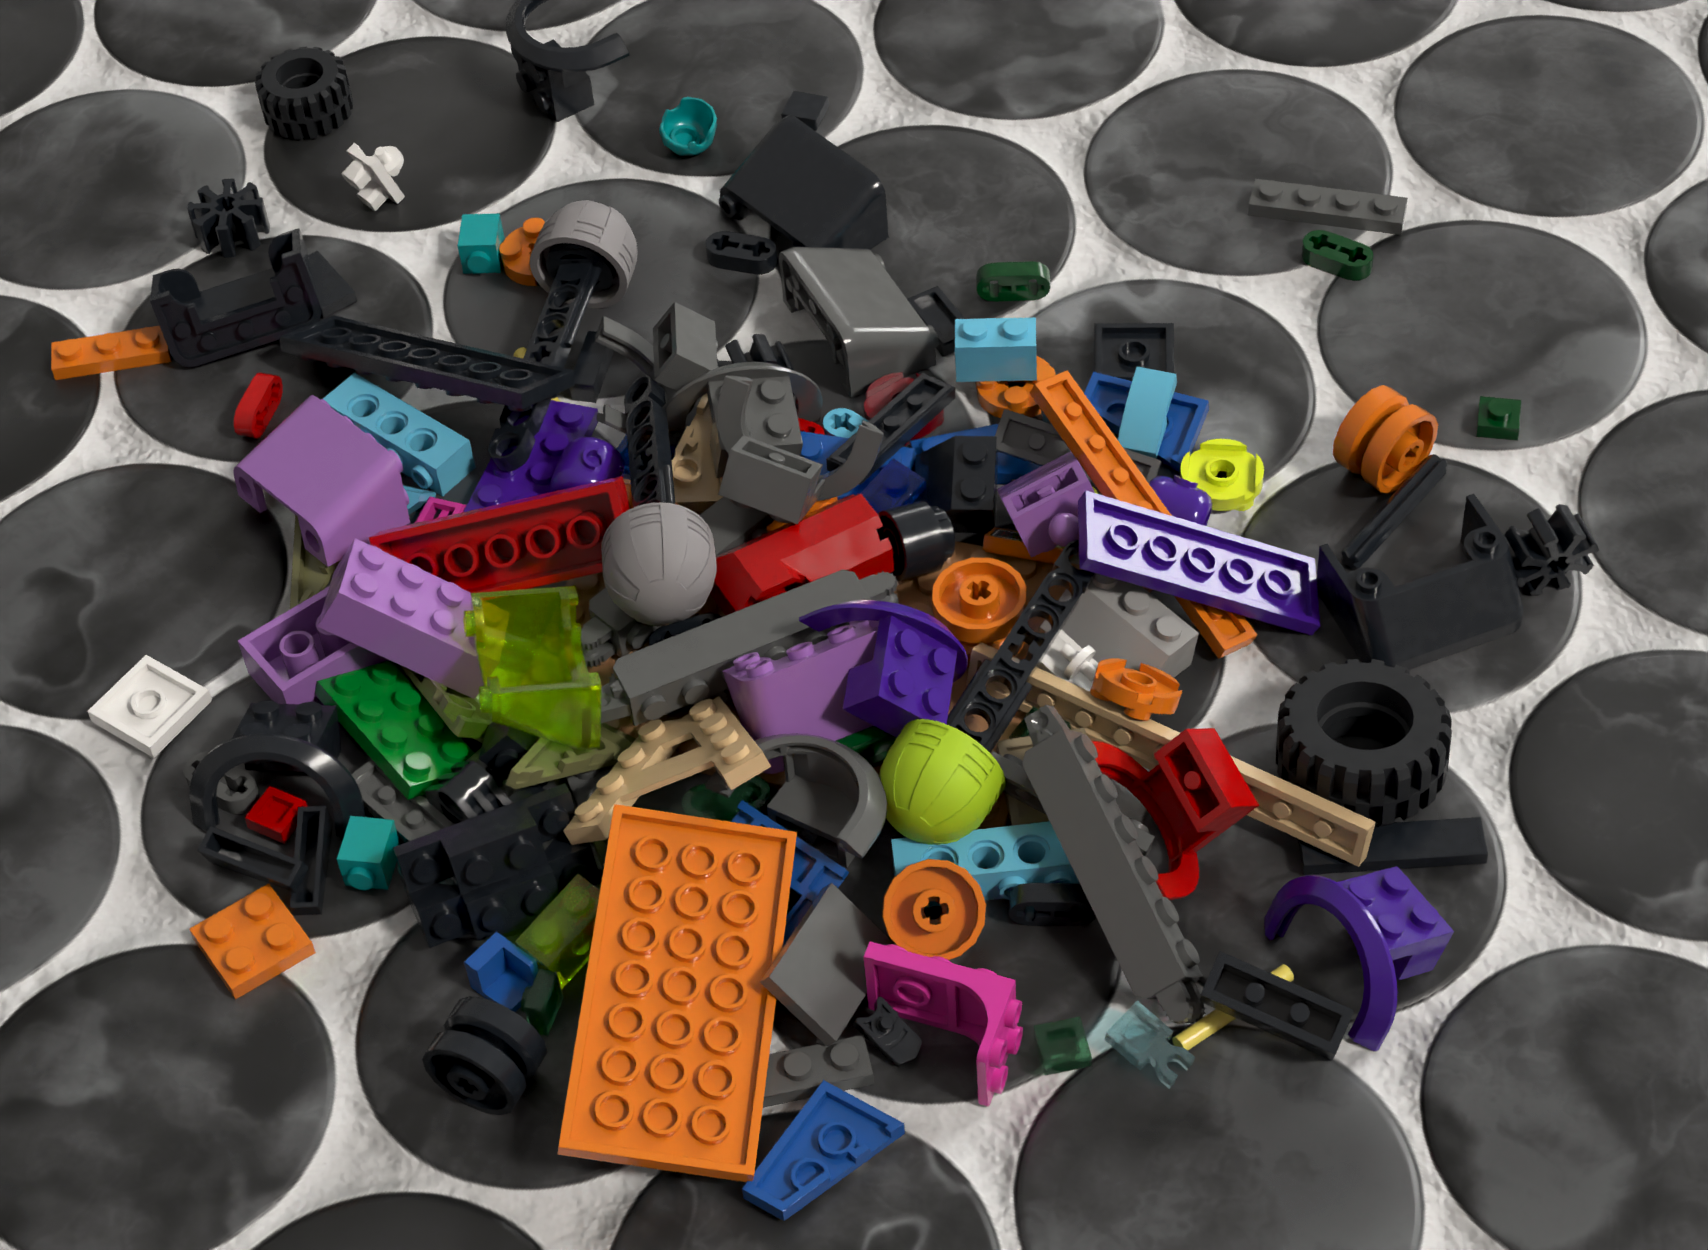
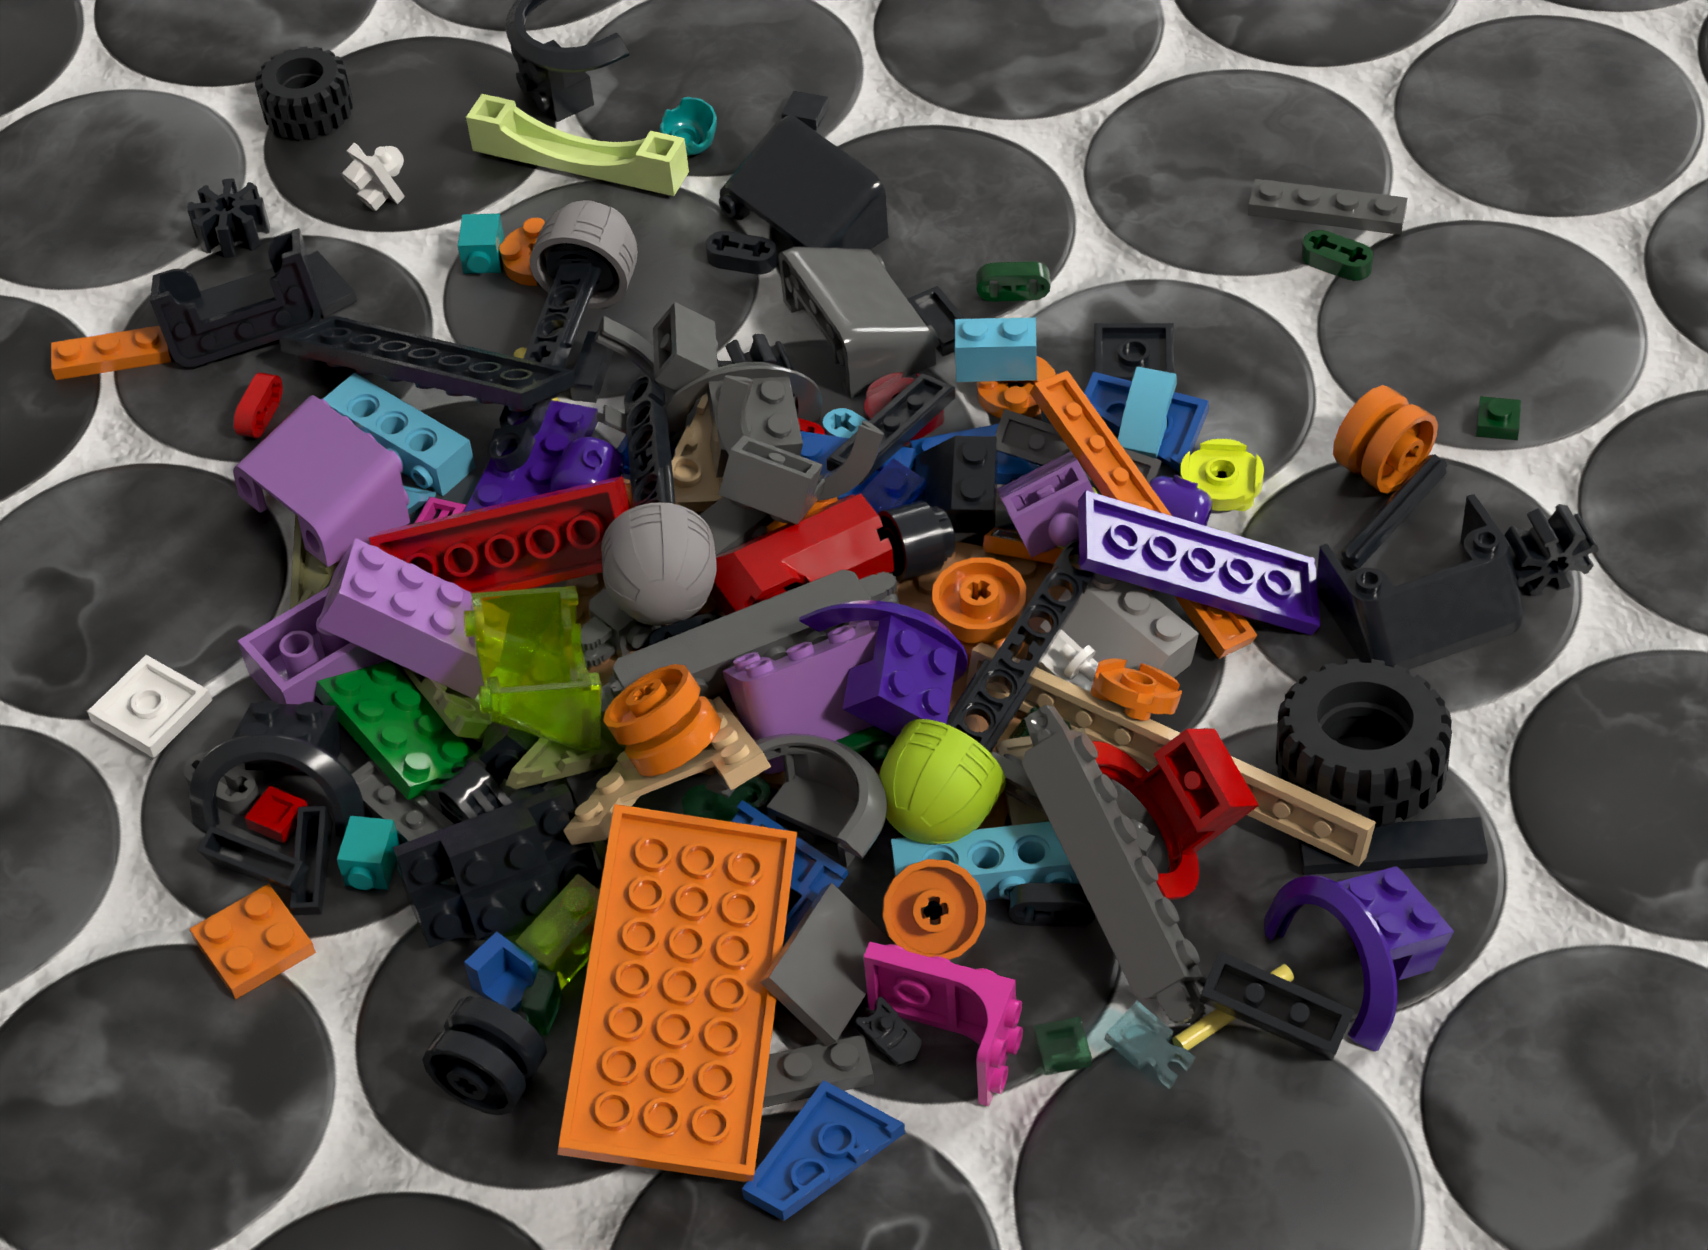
(507, 132): none -> yellowish green arch
(662, 720): none -> orange wheel

